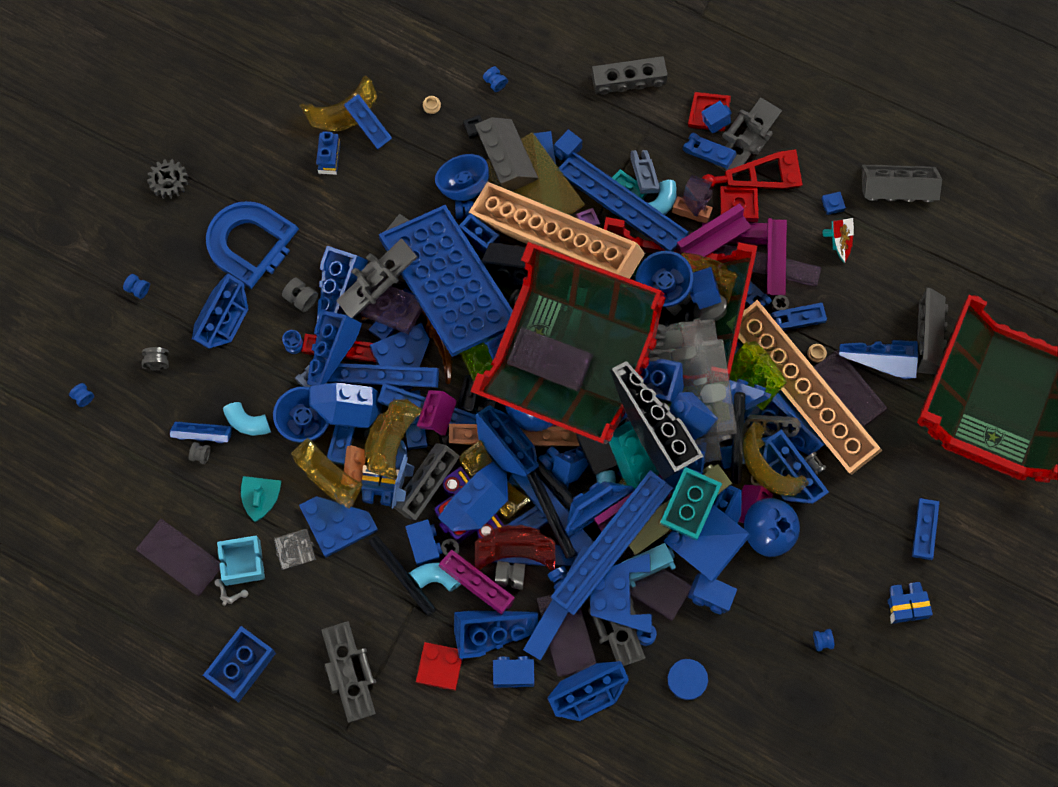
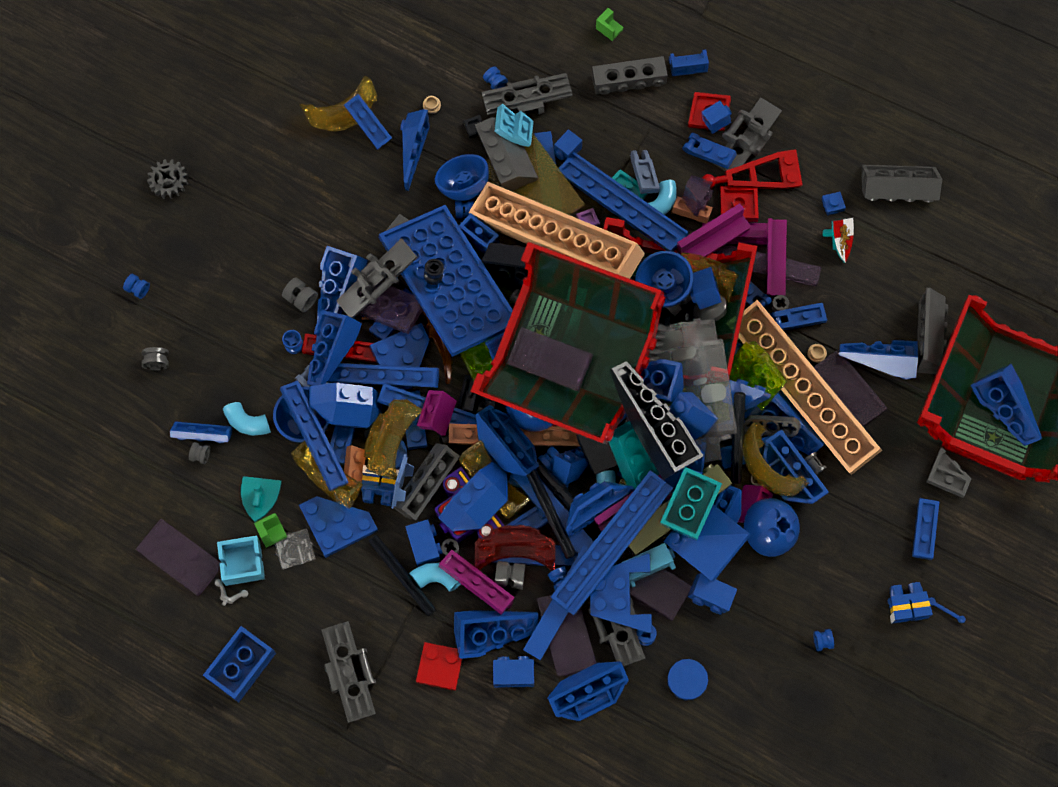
(81, 395): blue wheel -> none
(221, 313): blue wedge -> none
(248, 213): blue piece -> none
(270, 530): none -> bright green panel
(314, 436): none -> blue tile
(328, 153): blue hips -> none
(414, 135): none -> blue wedge
(433, 271): none -> black wheel
(514, 126): none -> medium azure slope
(528, 98): none -> dark grey piece
(608, 26): none -> bright green panel
(689, 64): none -> blue hinge
(948, 475): none -> dark grey wing
(961, 619): none -> blue hinge
(1008, 401): none -> blue wedge

